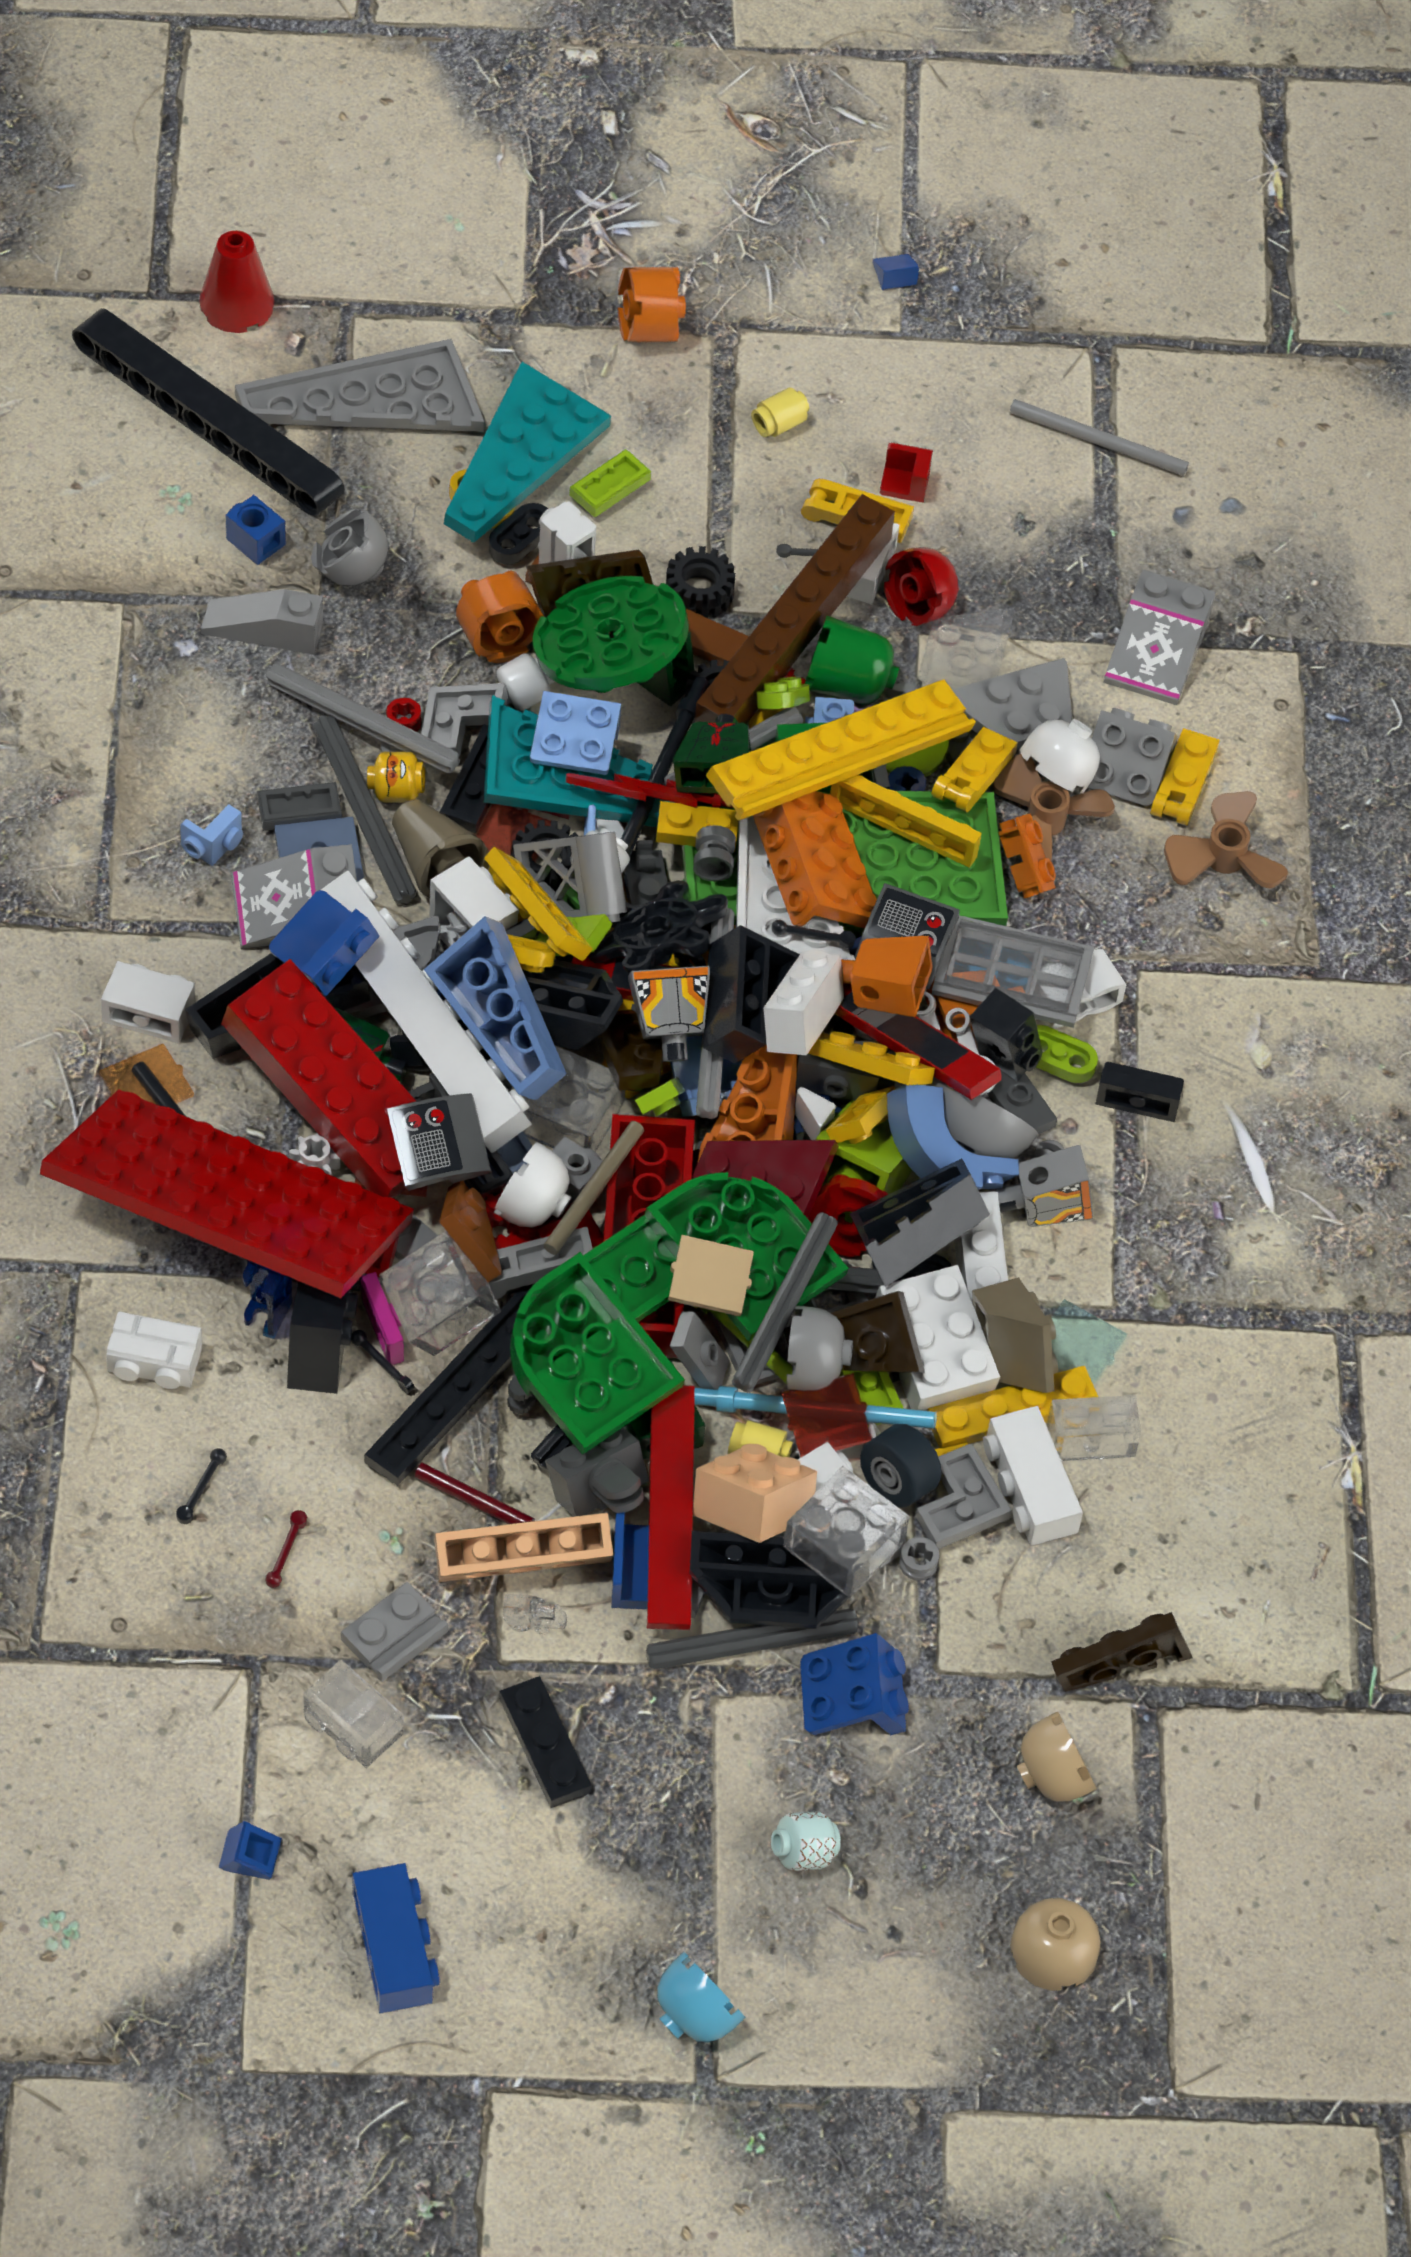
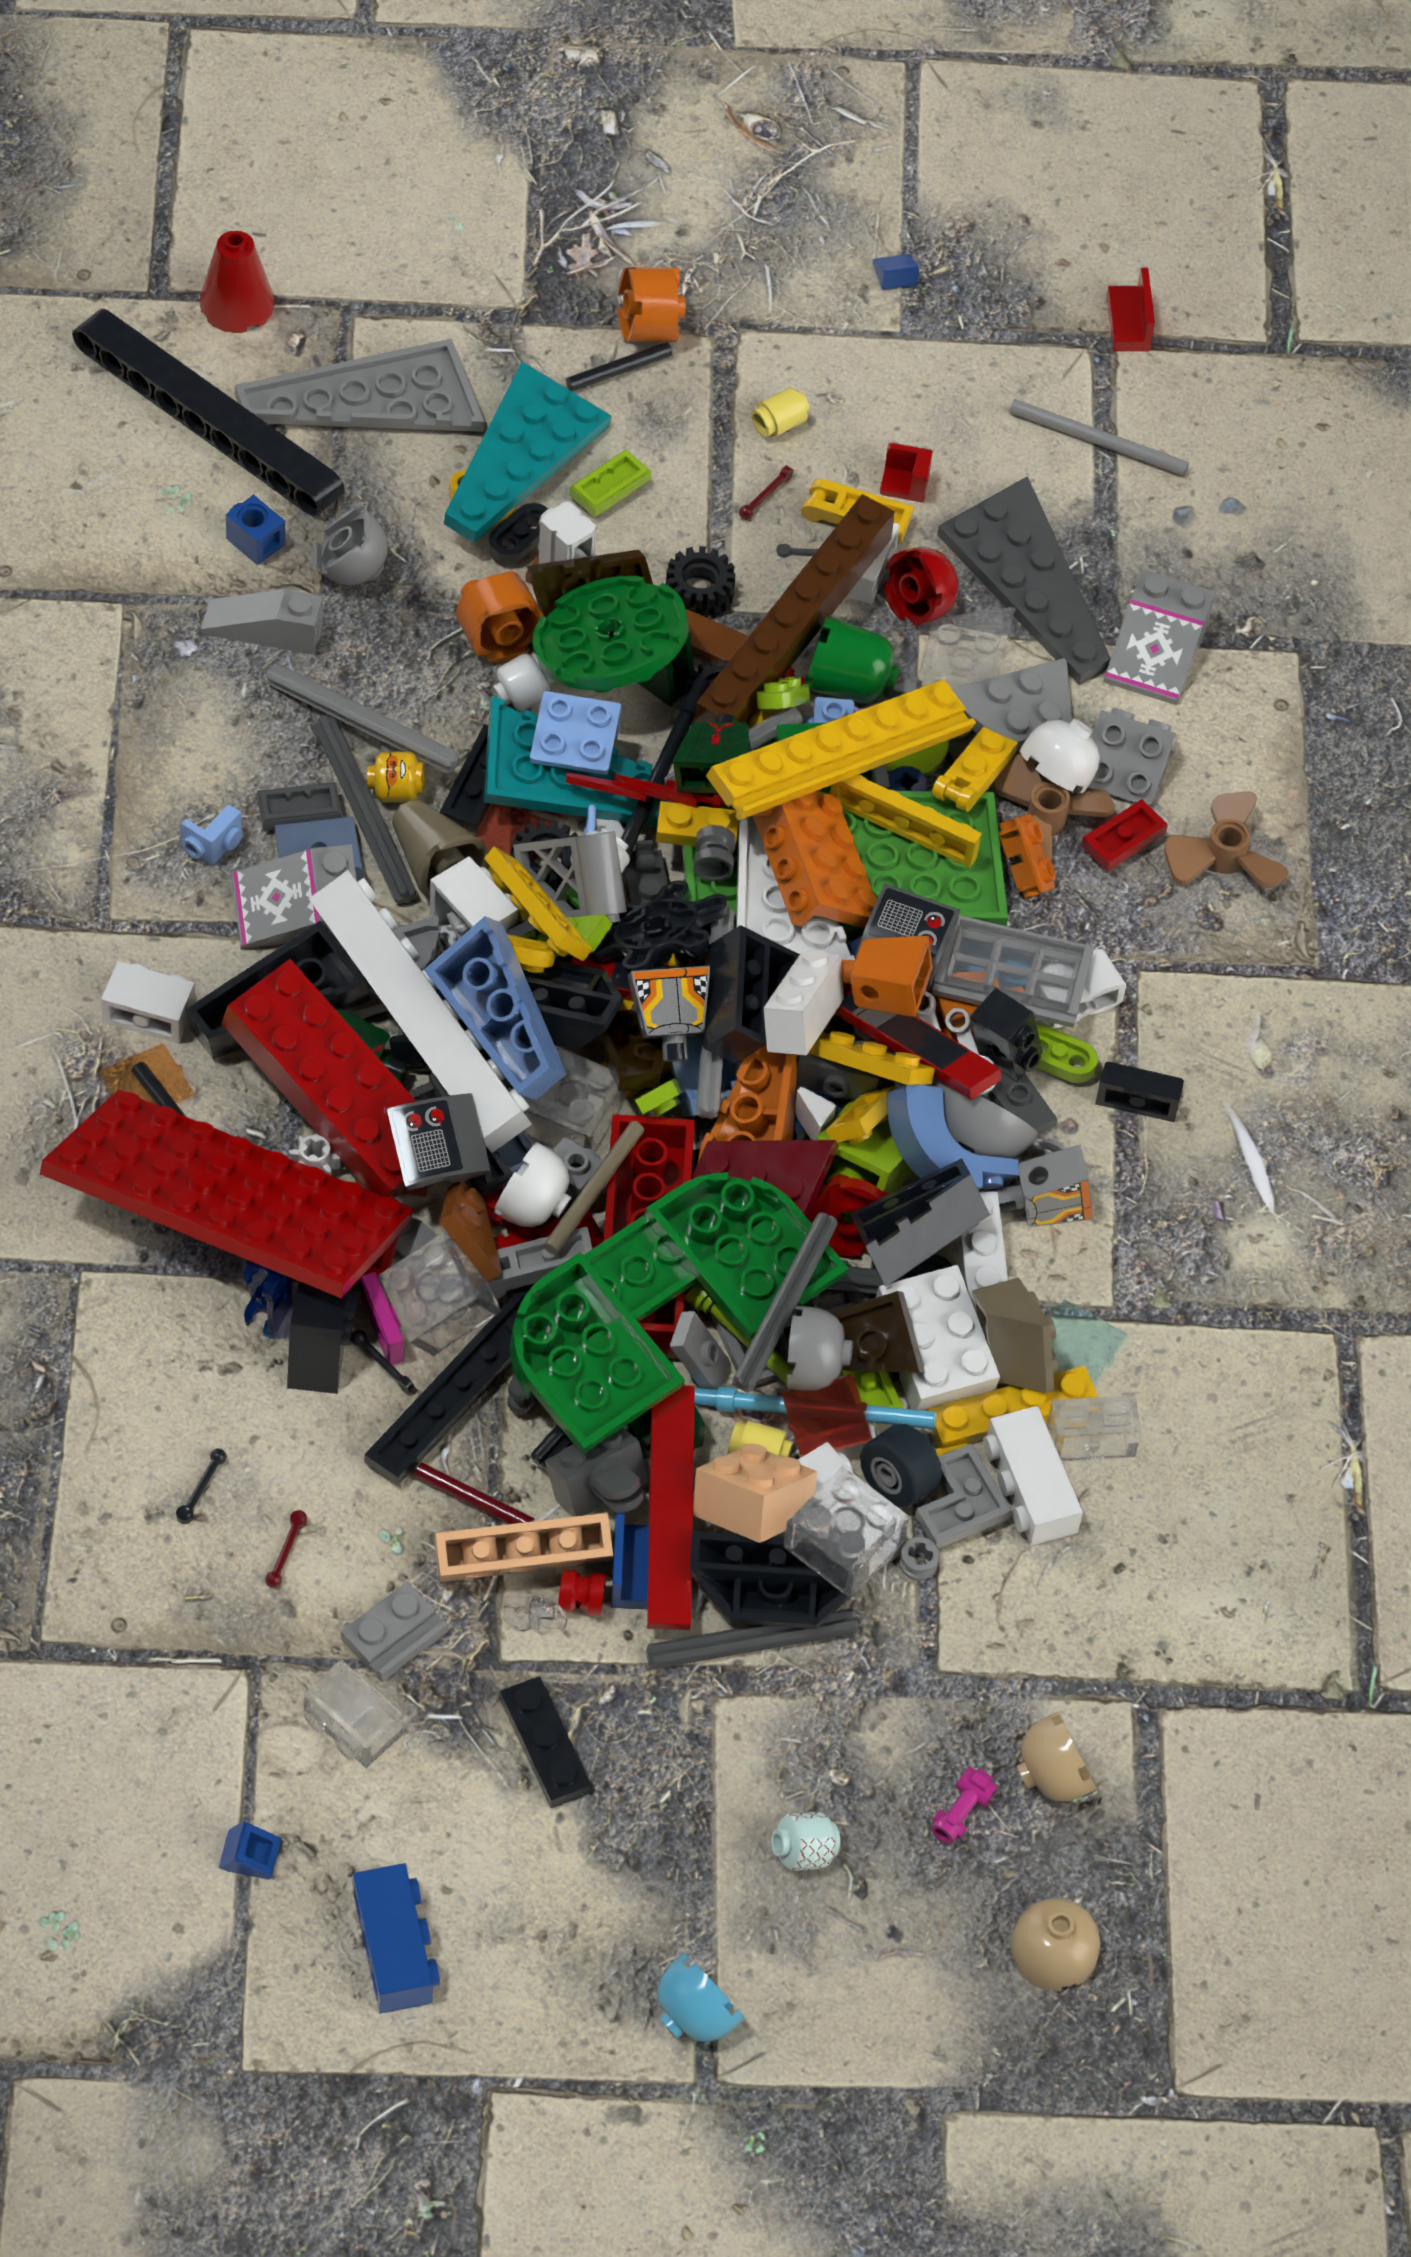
(154, 1350): white brick -> none
(324, 940): blue bracket -> none
(404, 707): red bush -> none
(455, 707): light grey plate -> none
(582, 1592): none -> red wheel
(619, 366): none -> black bar
(711, 1275): tan piece -> none
(746, 511): none -> dark red hinge
(845, 939): black hinge -> none
(854, 1685): blue bracket -> none
(975, 1788): none -> dark pink bar
(1022, 565): none -> dark grey wing
(1124, 835): none -> red plate
(1131, 315): none -> red panel
(1135, 1648): dark brown wing -> none
(1185, 776): yellow plate -> none

